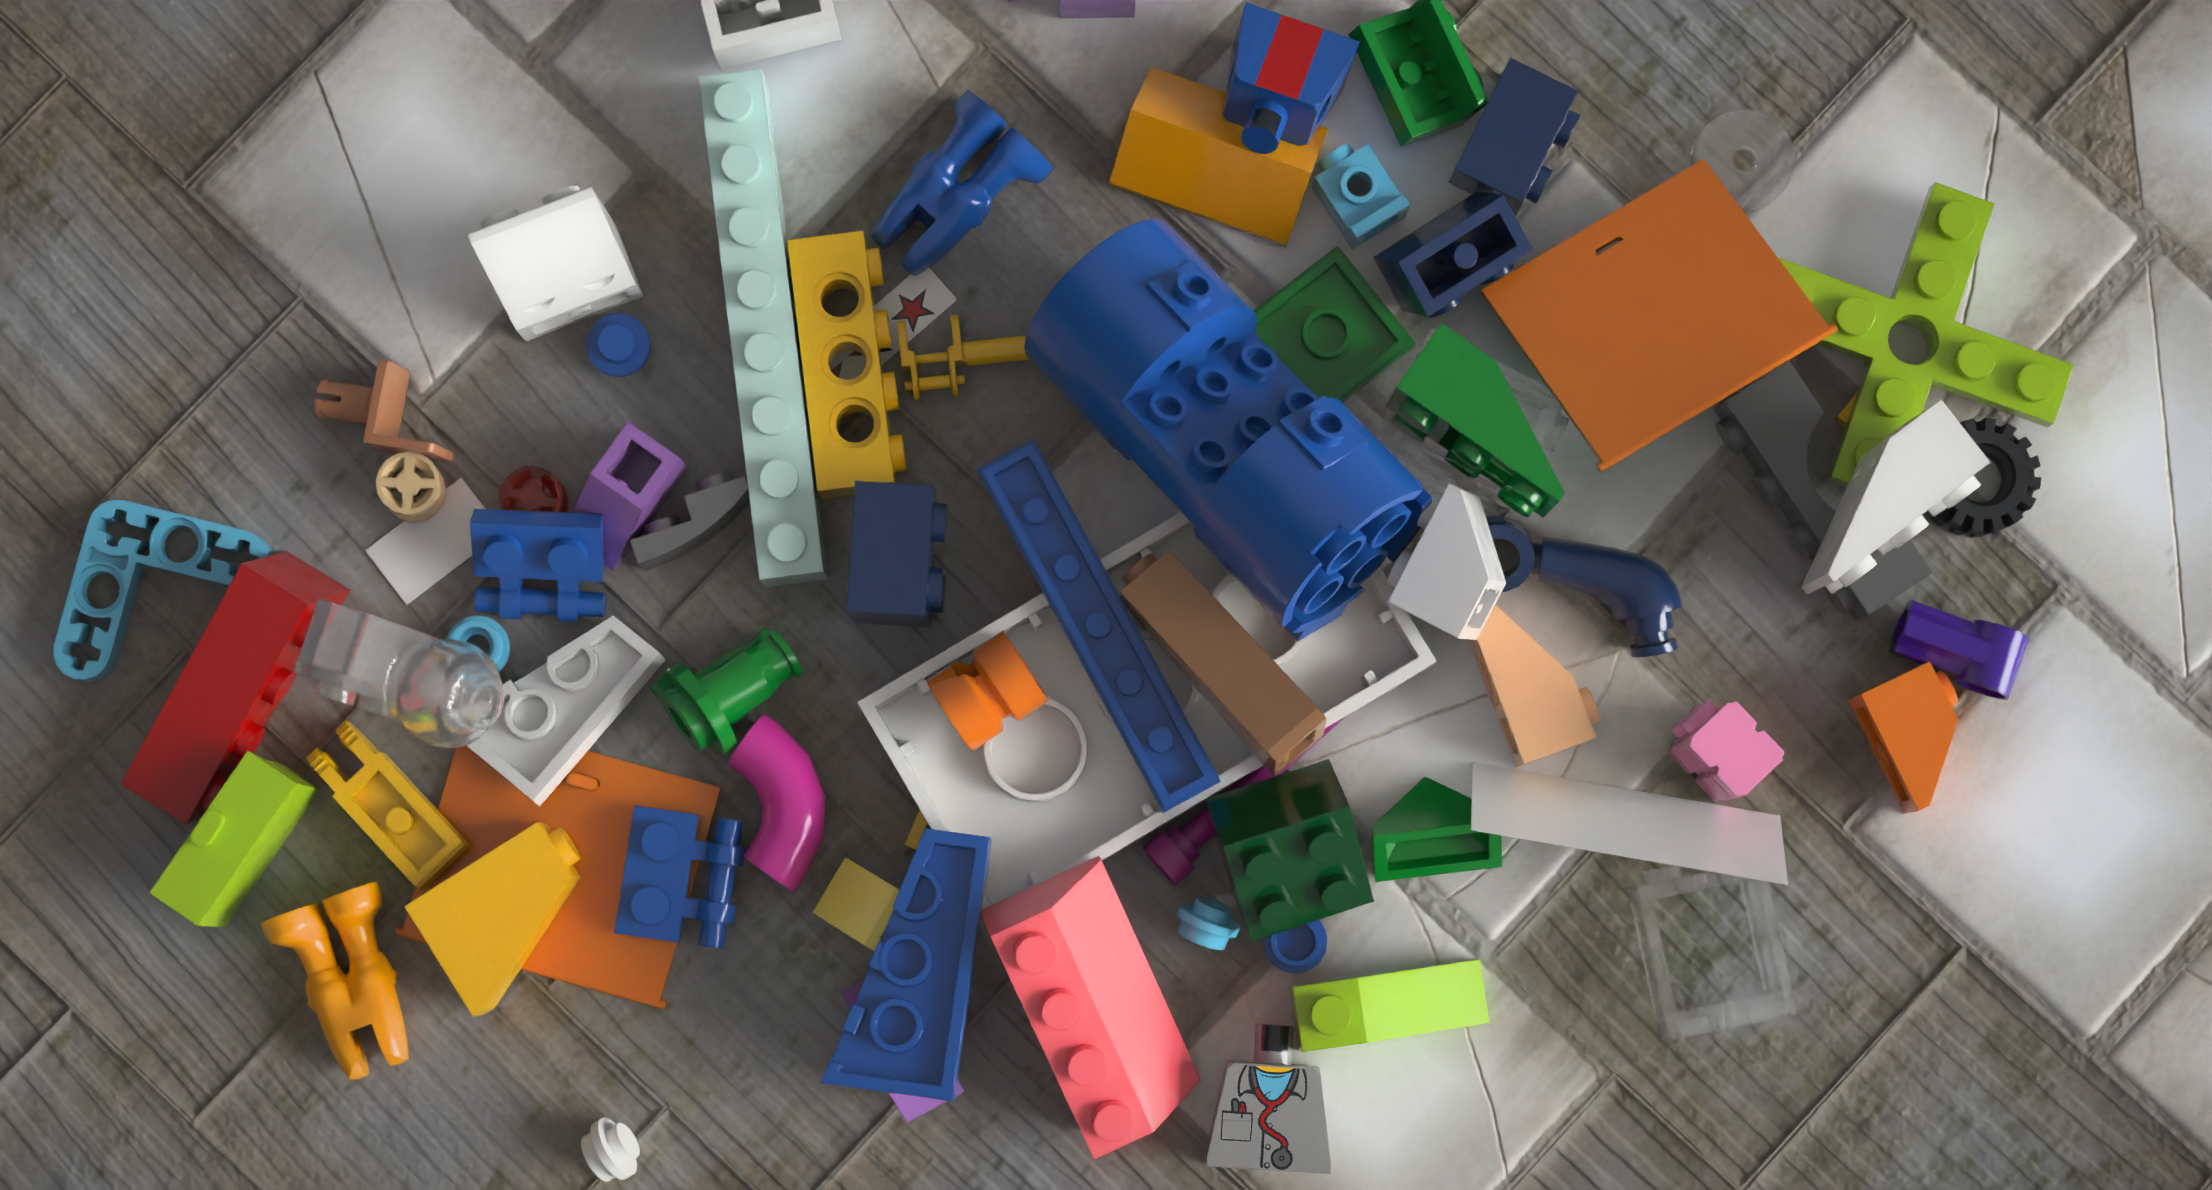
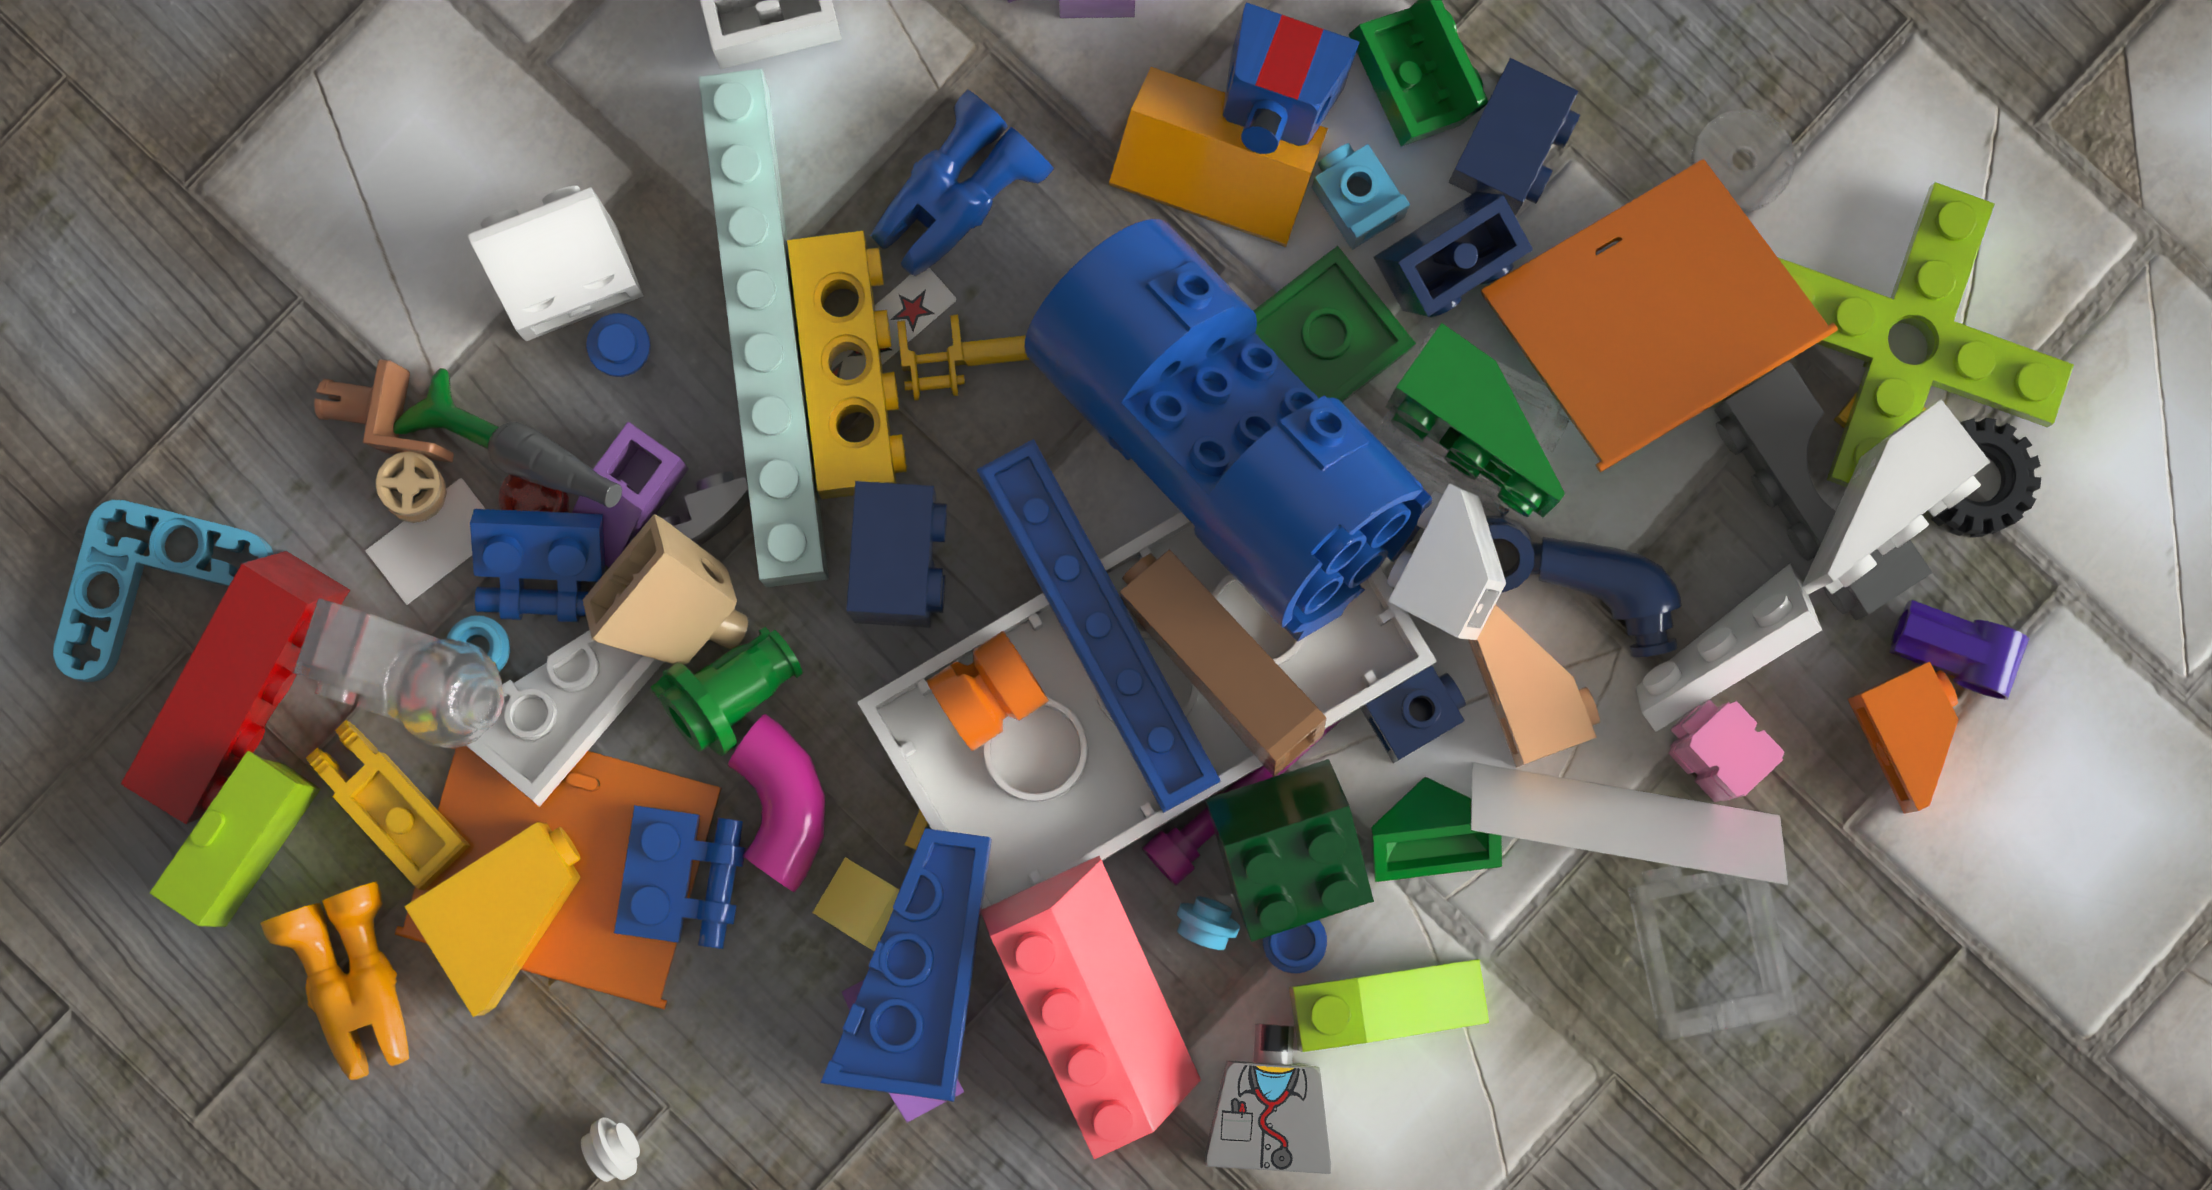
(511, 446): none -> dark grey piece
(664, 598): none -> tan torso
(1415, 712): none -> dark blue brick
(1738, 644): none -> white wing

